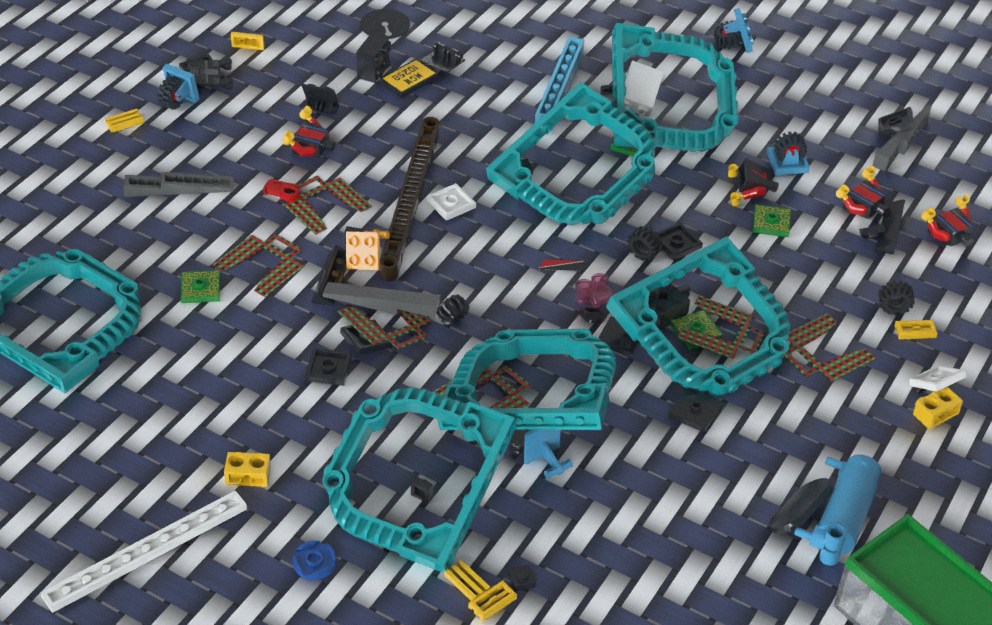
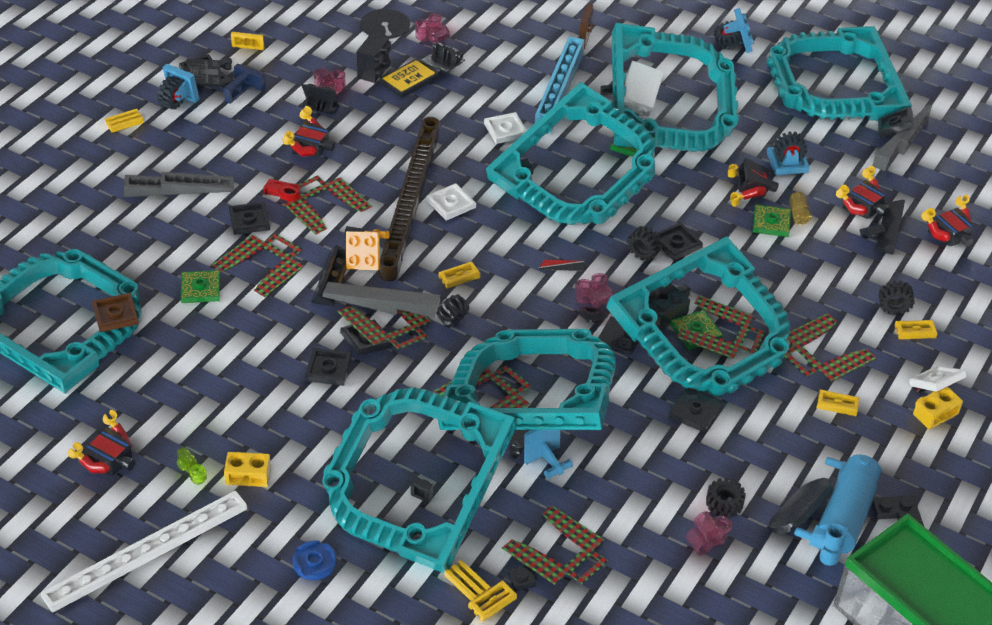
(107, 451): none -> torso
(115, 312): none -> reddish brown plate
(187, 462): none -> clear neon green plate
(243, 81): none -> dark blue bracket
(249, 218): none -> black plate
(334, 80): none -> clear pink piece
(431, 29): none -> clear pink piece
(457, 276): none -> yellow tile
(505, 127): none -> white plate
(549, 567): none -> piece
(586, 24): none -> reddish brown plate
(708, 532): none -> clear pink piece
(725, 488): none -> black tyre
(800, 209): none -> clear yellow piece
(836, 402): none -> yellow tile
(847, 40): none -> teal arch
(896, 507): none -> black plate

